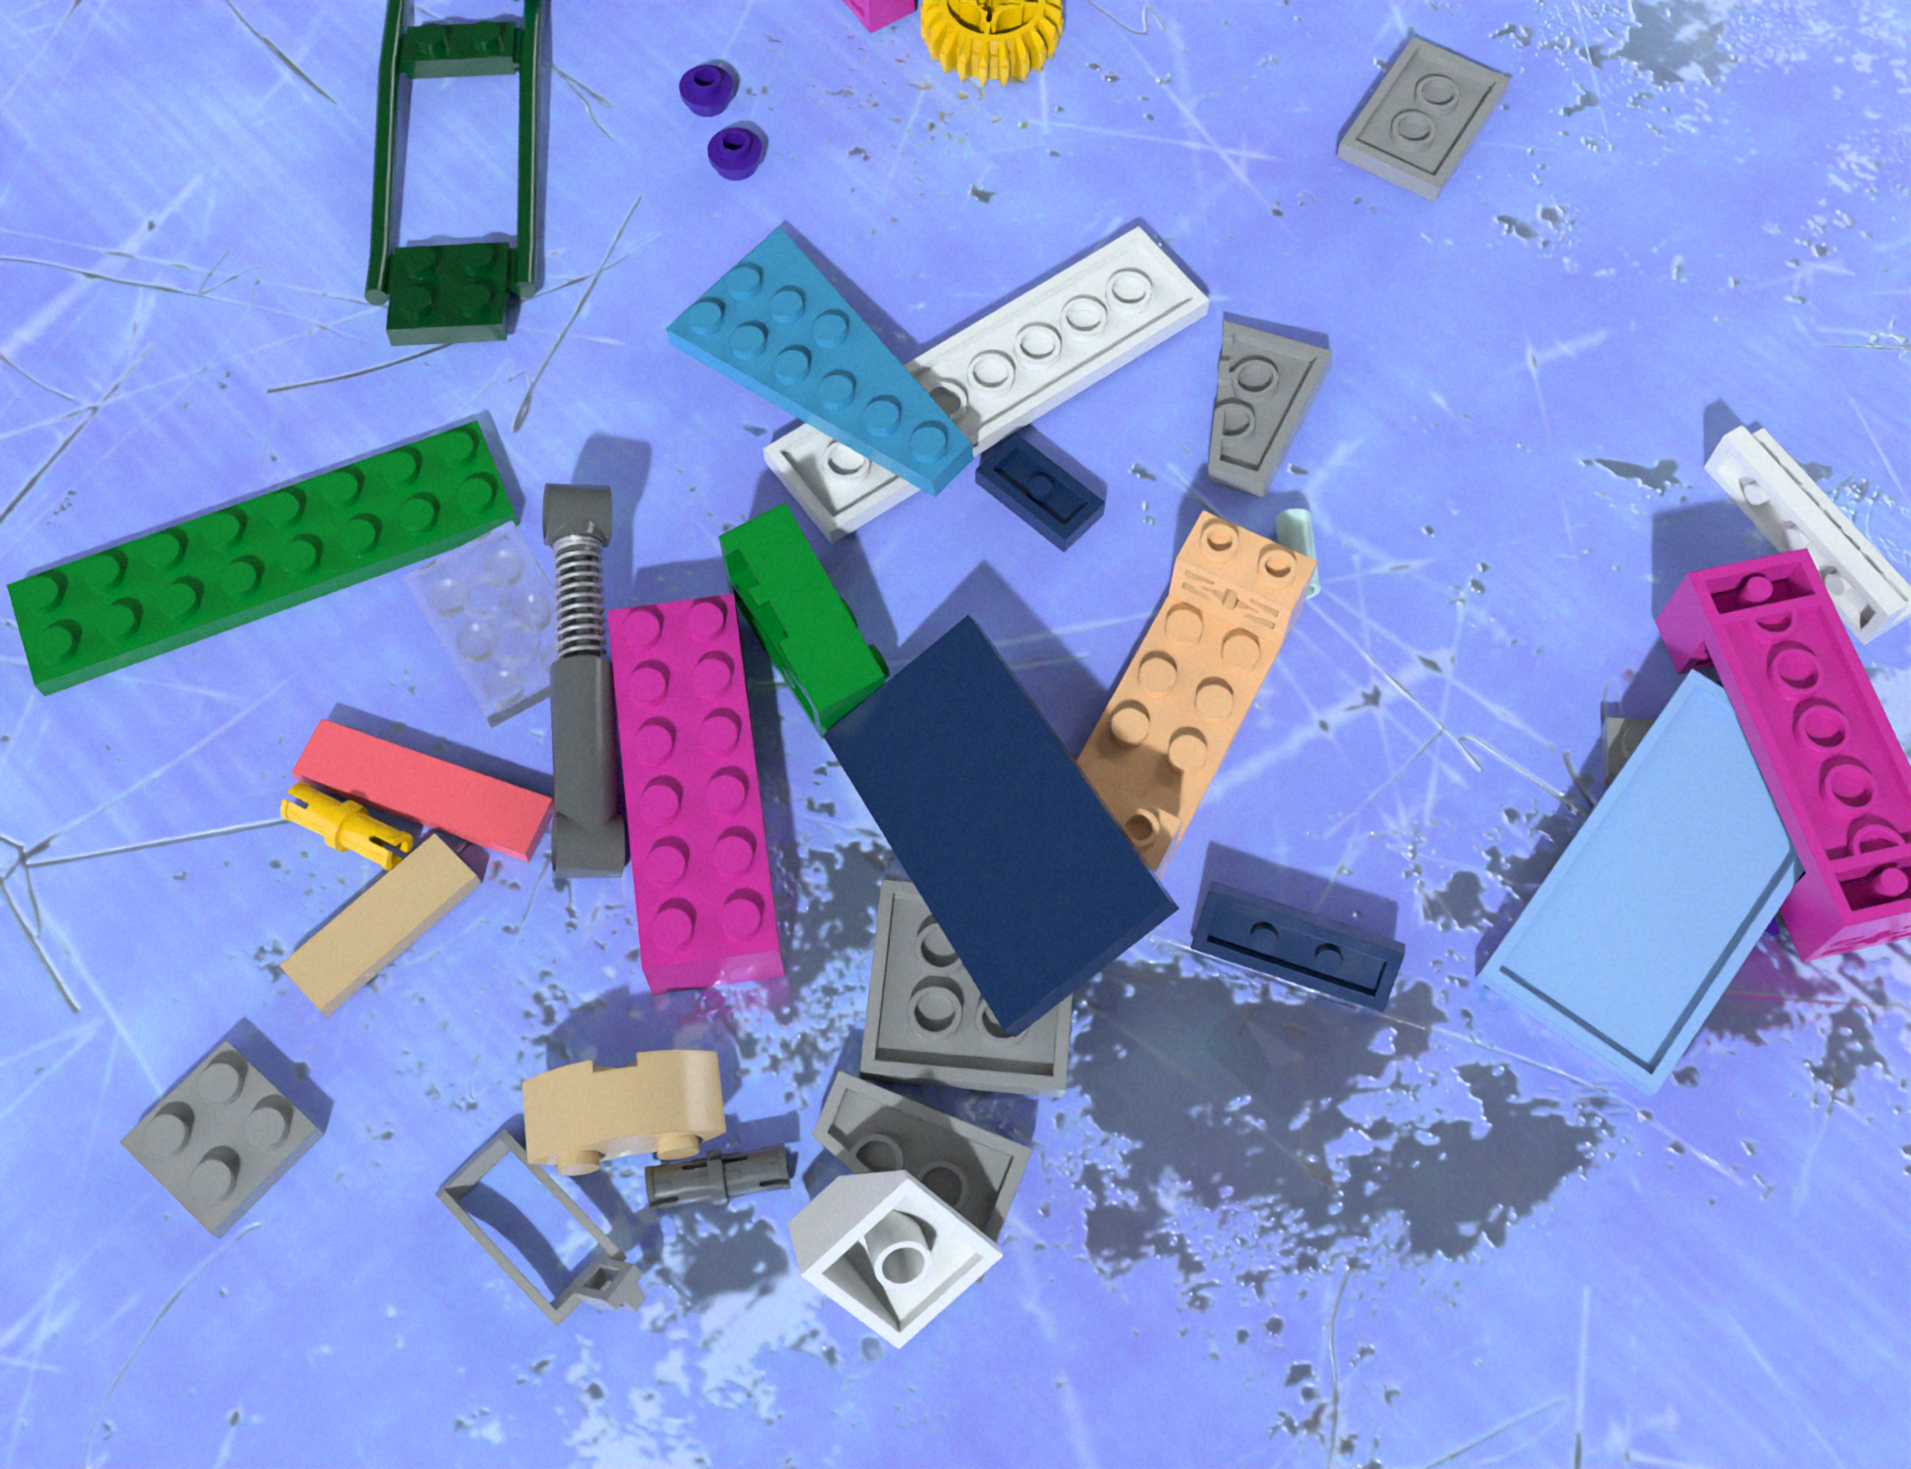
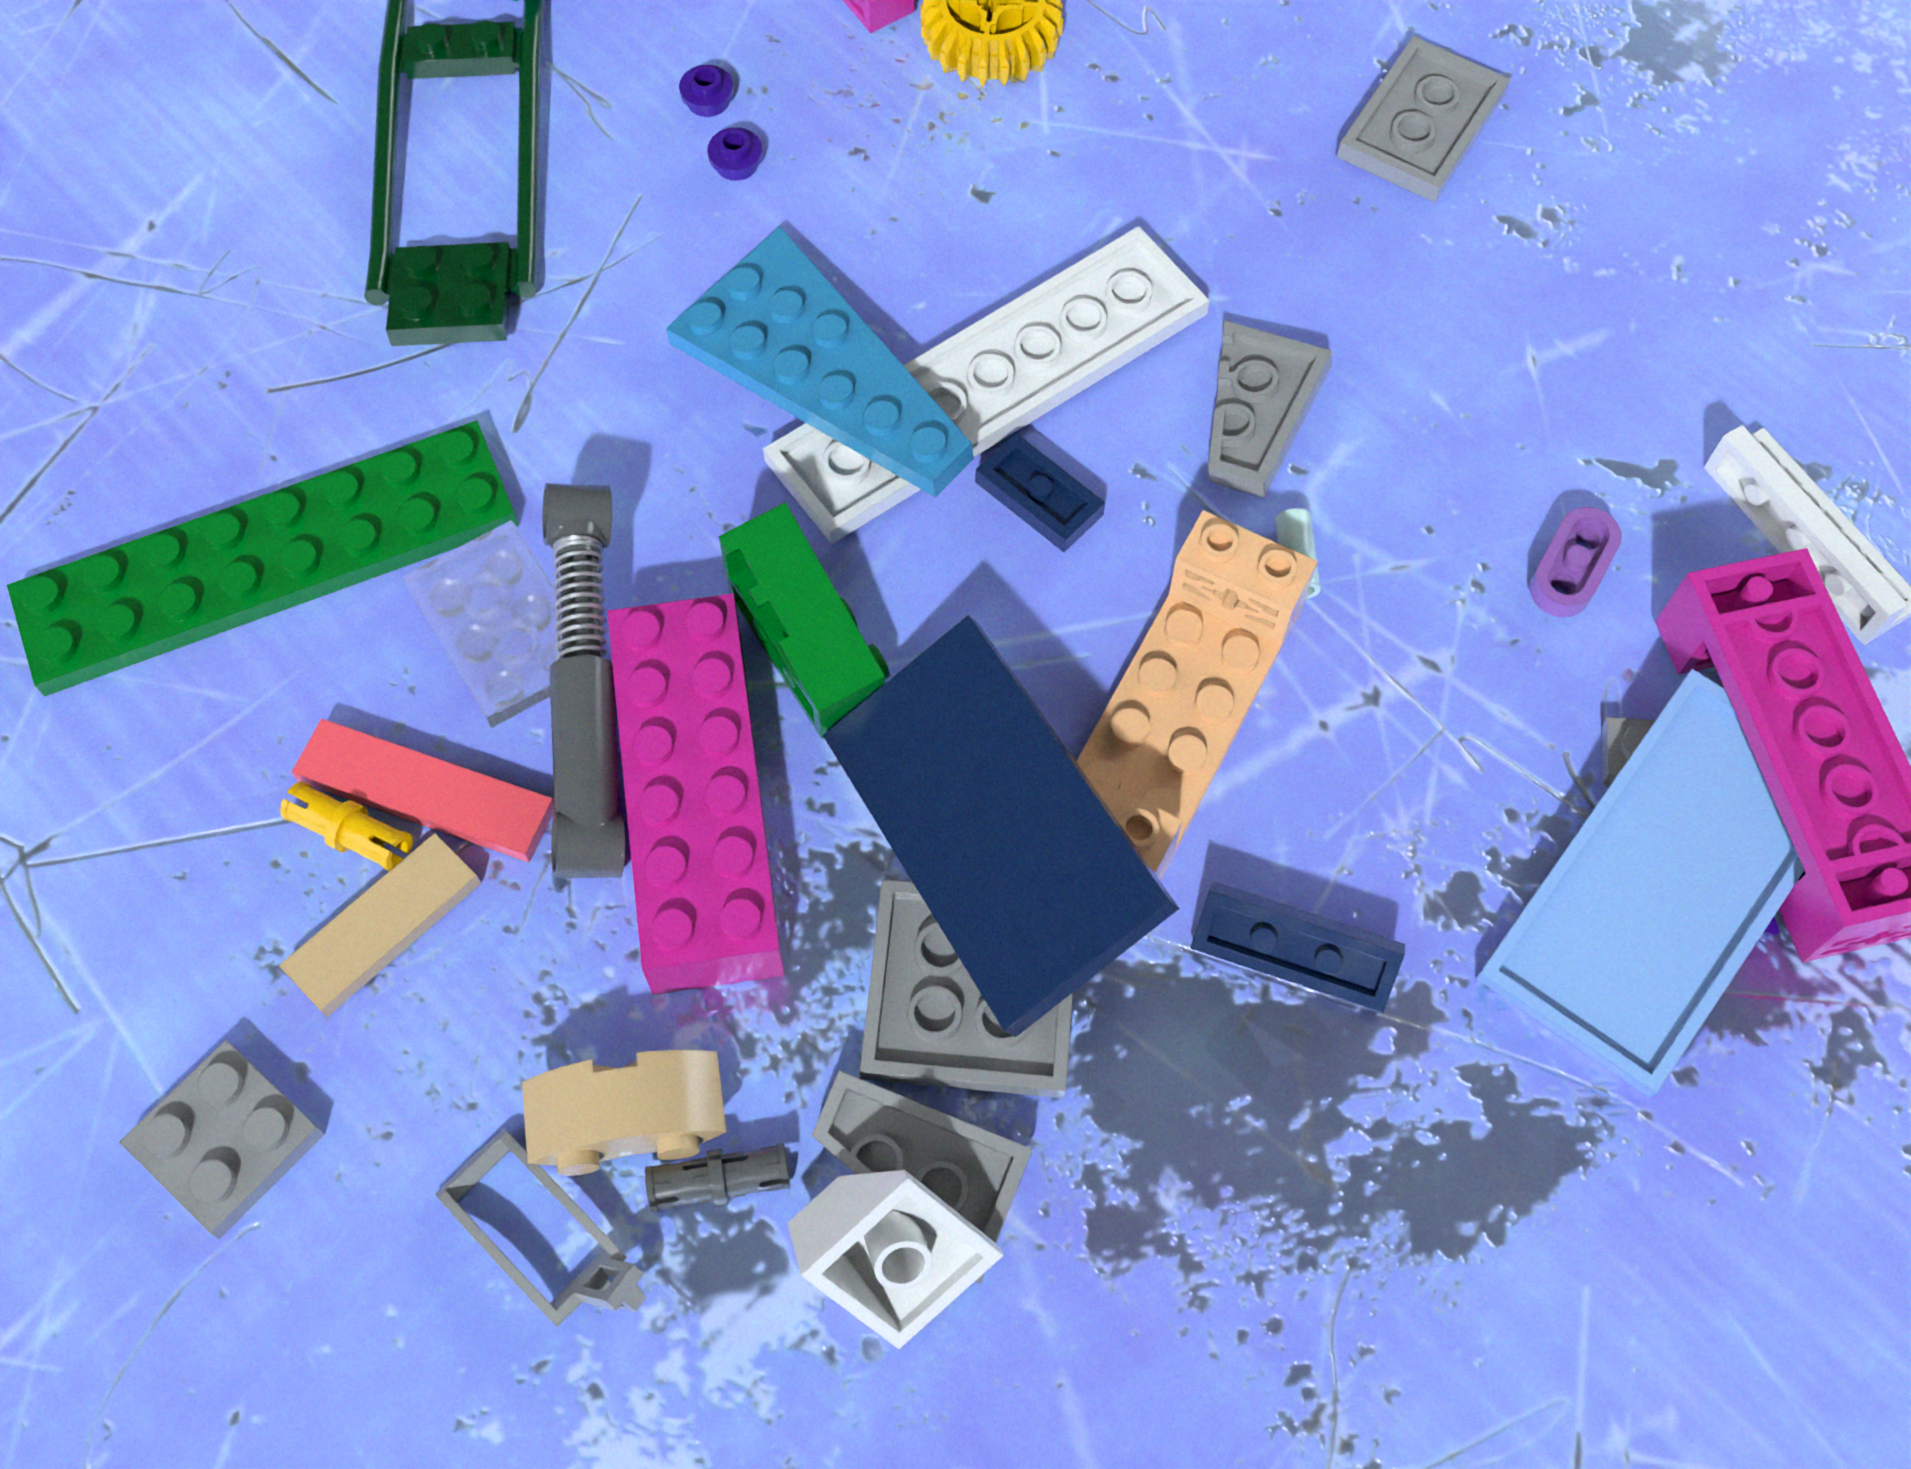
(1574, 565): none -> medium lavender plate

